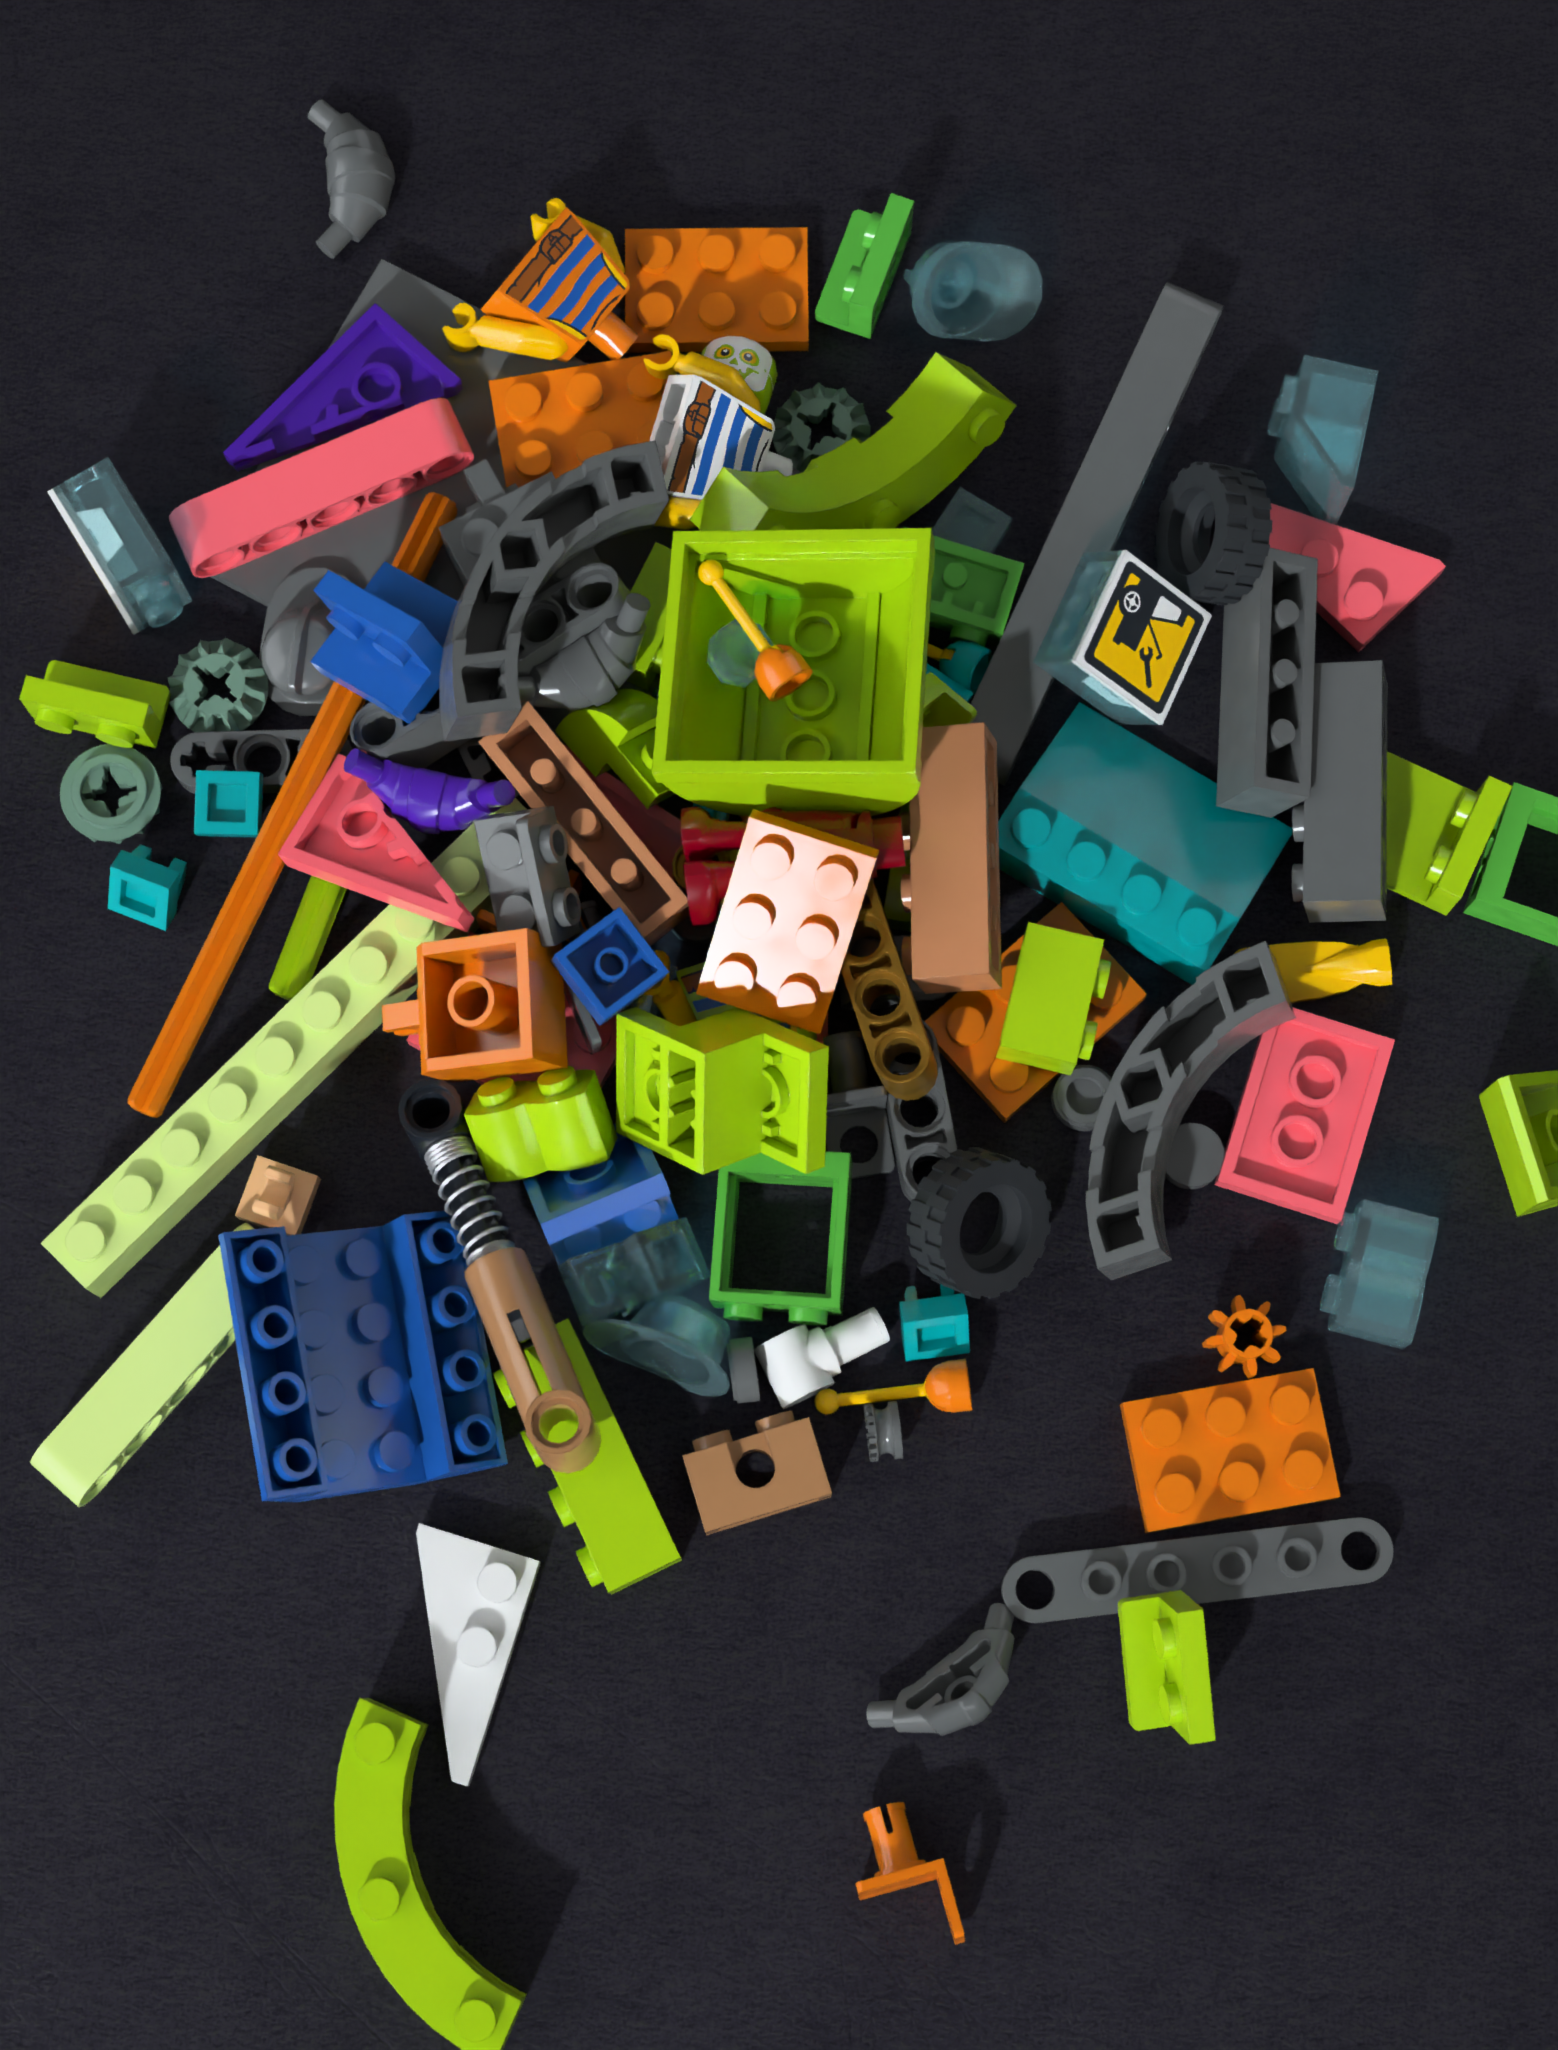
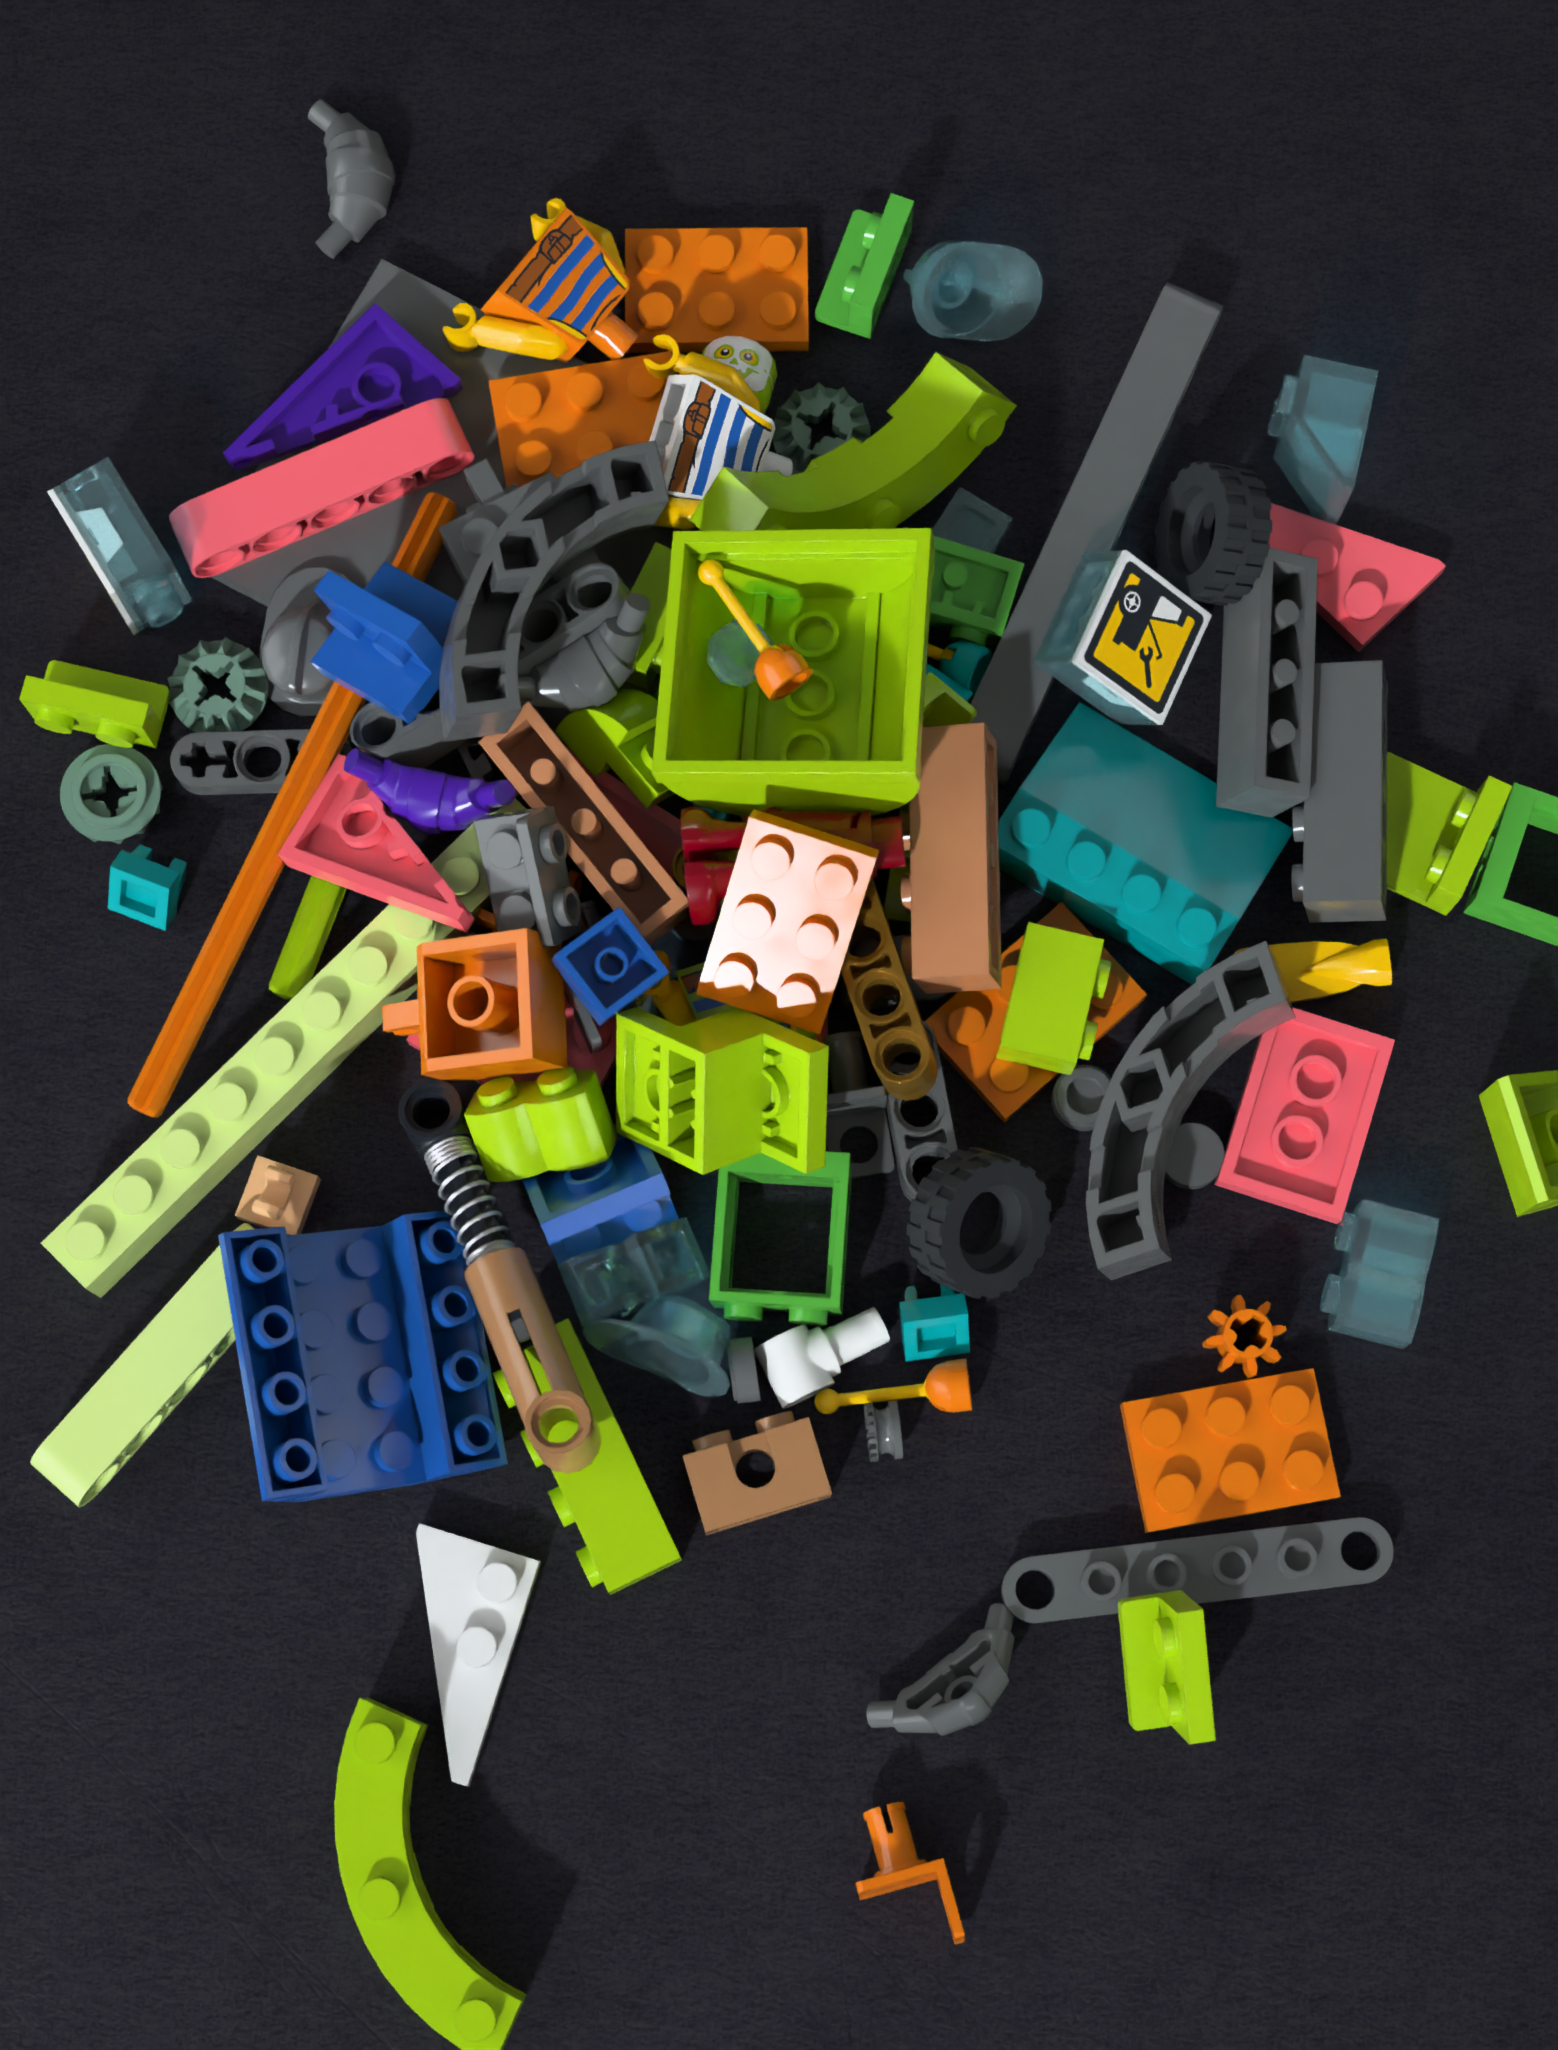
(228, 803): teal tile -> none

